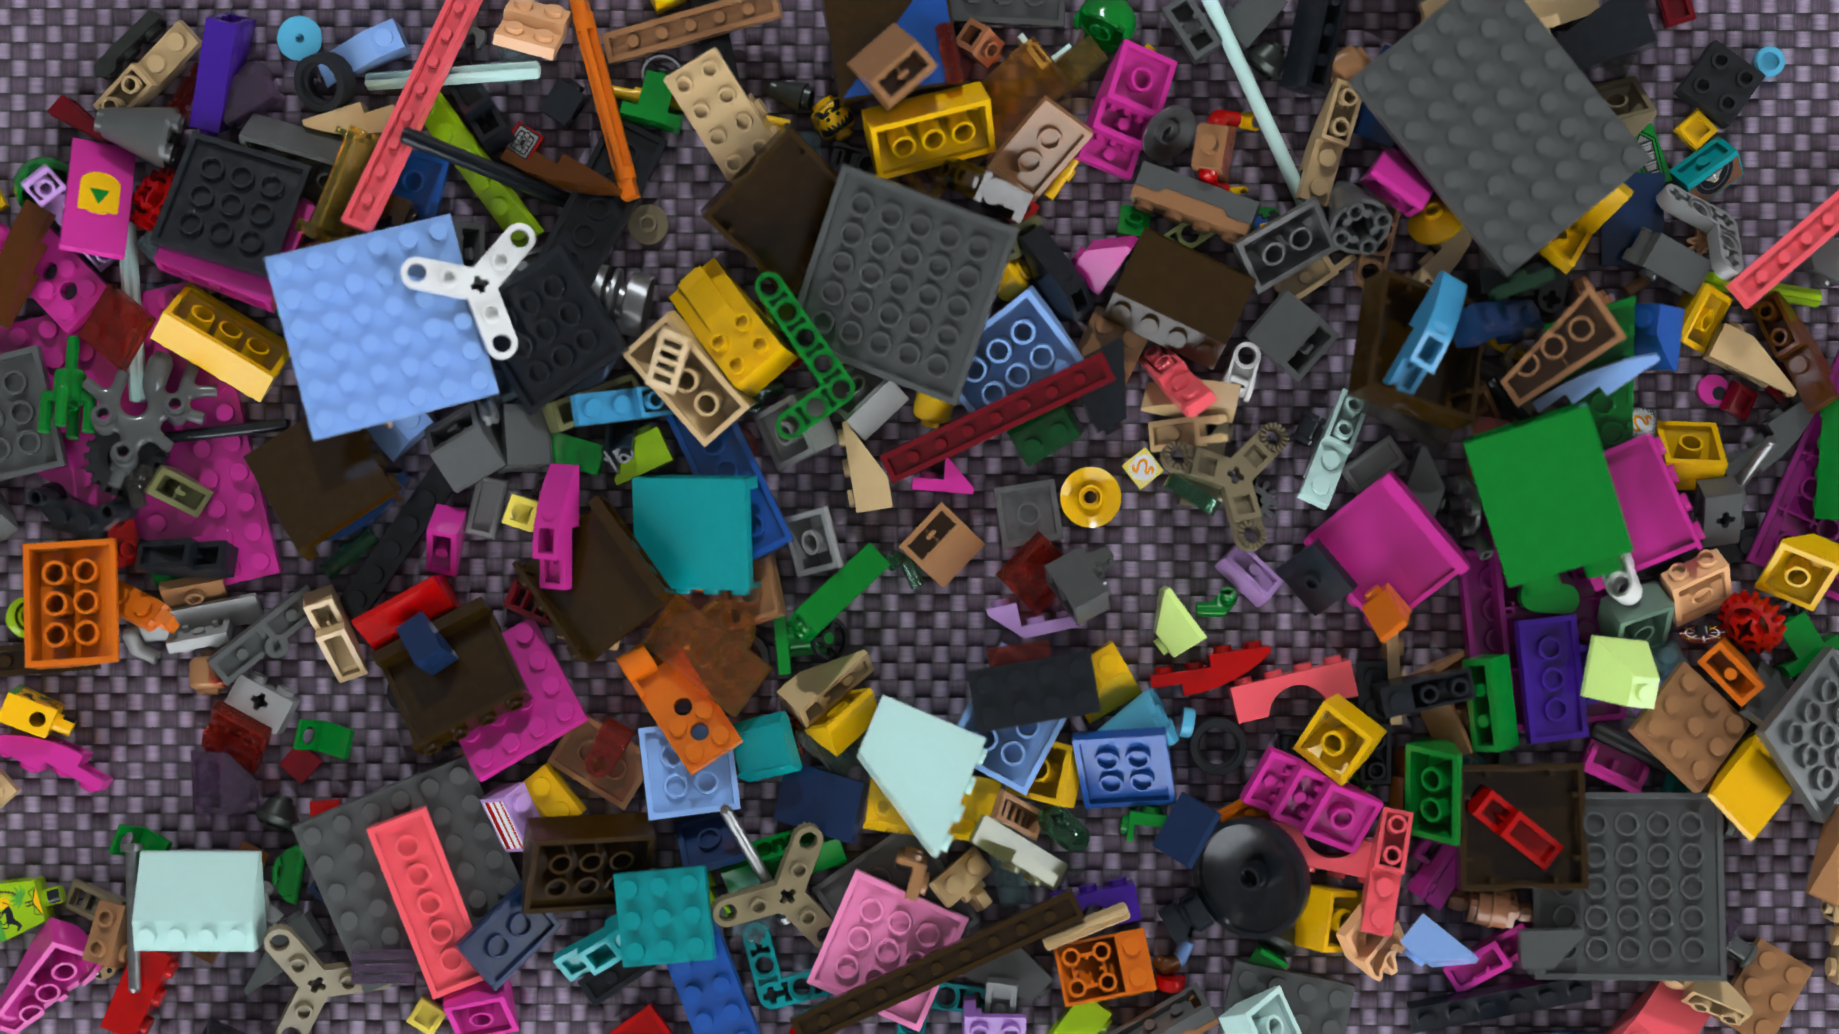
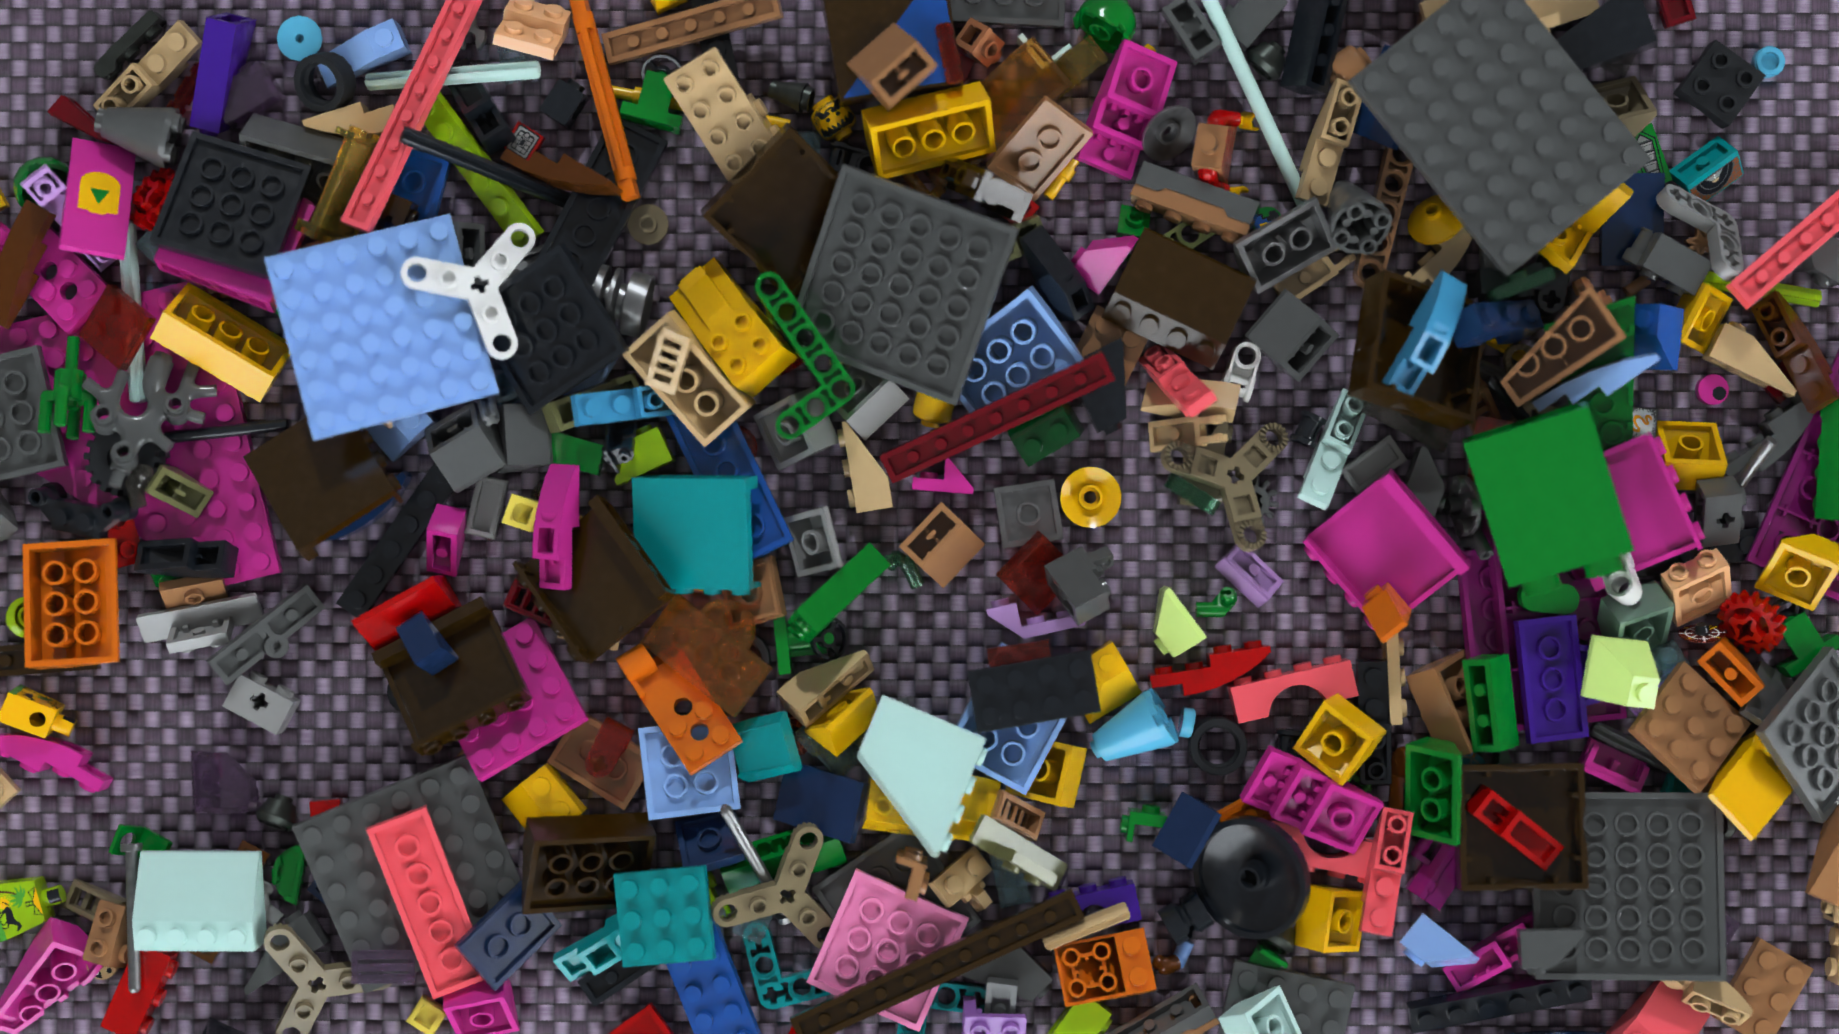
(136, 646): light grey arm -> none
(144, 609): orange hinge -> none
(203, 677): medium nougat head -> none
(237, 735): clear red slope -> none
(301, 764): dark red tile -> none
(326, 738): green bracket -> none
(334, 633): tan slope -> none
(349, 553): clear green pin -> none
(507, 811): lavender brick -> none
(774, 388): clear green arm -> none
(1014, 280): yellow head -> none
(1067, 823): clear green beam -> none
(1124, 767): blue plate -> none
(1142, 468): tile -> none
(1170, 983): red tile -> none
(1316, 577): black plate -> none
(1370, 951): light nougat plate -> none
(1397, 182): dark pink slope -> none
(1422, 692): black slope -> none
(1491, 908): nougat piece -> none
(1695, 130): yellow tile -> none
(1738, 400): dark red tile -> none
(1741, 951): dark grey bush -> none

